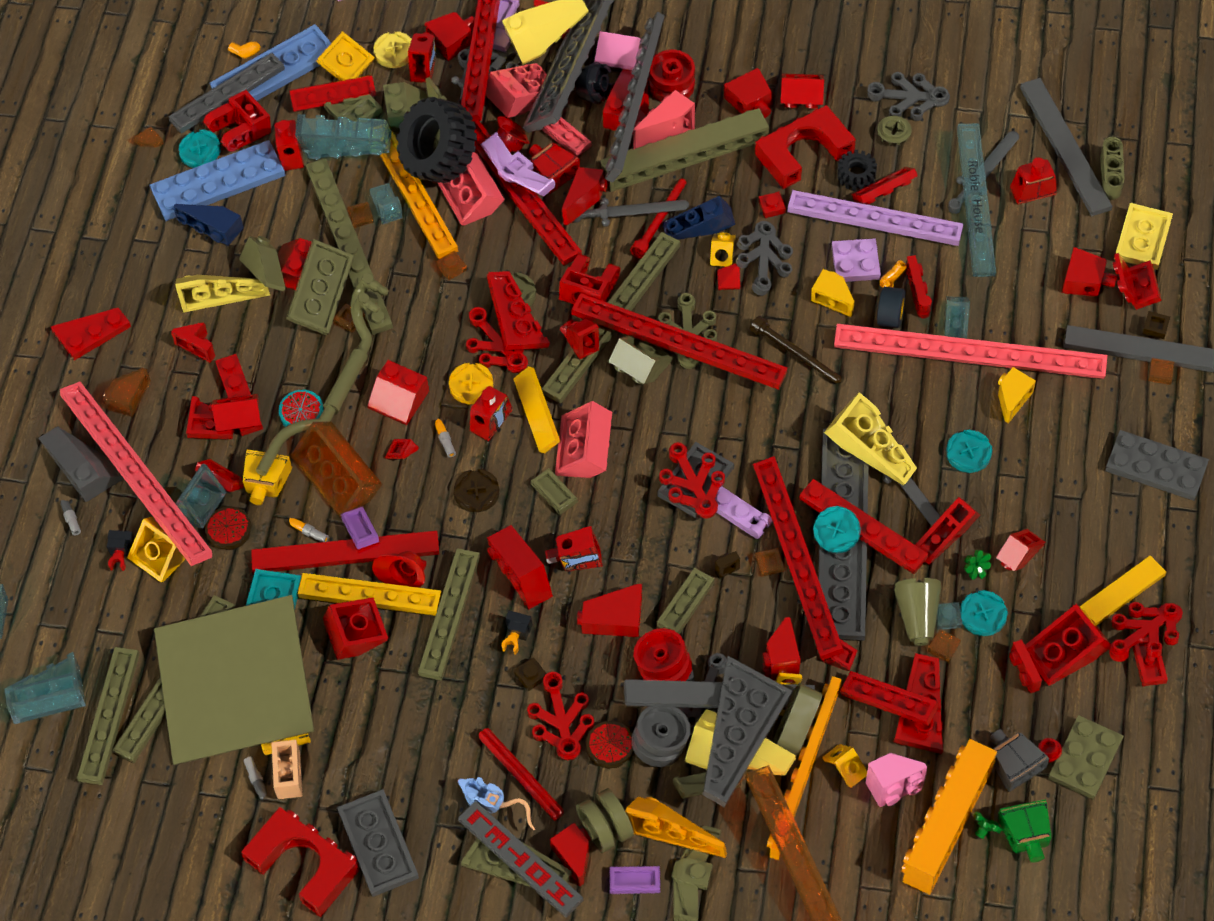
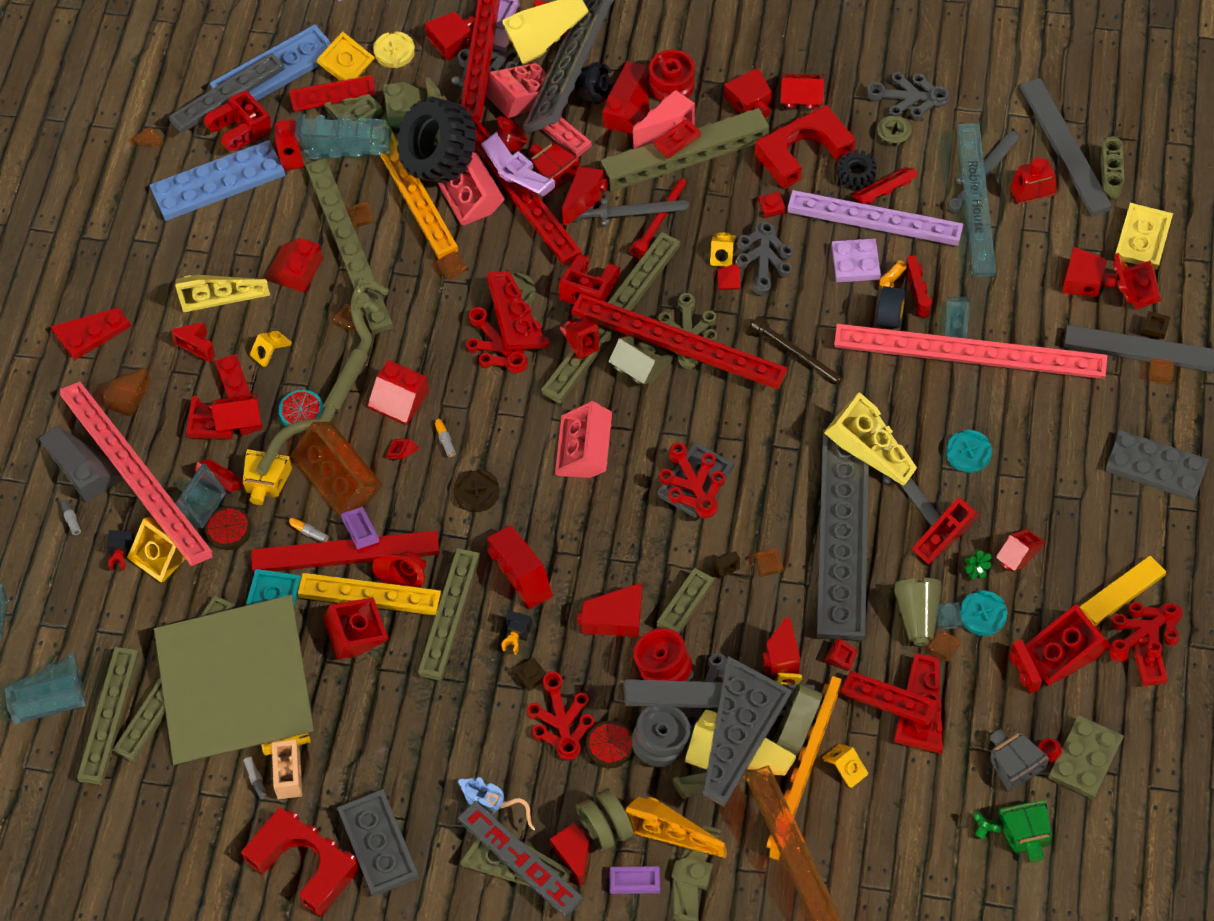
(199, 148): teal tile -> none
(213, 221): dark blue slope -> none
(244, 51): light orange arm -> none
(263, 262): olive slope -> none
(269, 341): none -> yellow bracket
(320, 287): olive tile -> none
(386, 203): clear light blue bracket -> none
(421, 48): red torso -> none
(469, 381): yellow tile -> none
(489, 412): red torso -> none
(522, 775): red axle -> none
(536, 410): yellow tile -> none
(554, 491): olive tile -> none
(576, 550): red torso -> none
(617, 50): bright pink slope -> none
(633, 99): dark grey plate -> none
(677, 138): none -> red plate
(701, 220): dark blue slope -> none
(741, 513): lavender plate -> none
(798, 559): red plate -> none
(832, 292): yellow slope -> none
(837, 529): teal tile -> none
(872, 531): red plate -> none
(894, 777): bright pink slope -> none
(948, 816): light orange brick -> none
(1014, 392): yellow slope -> none

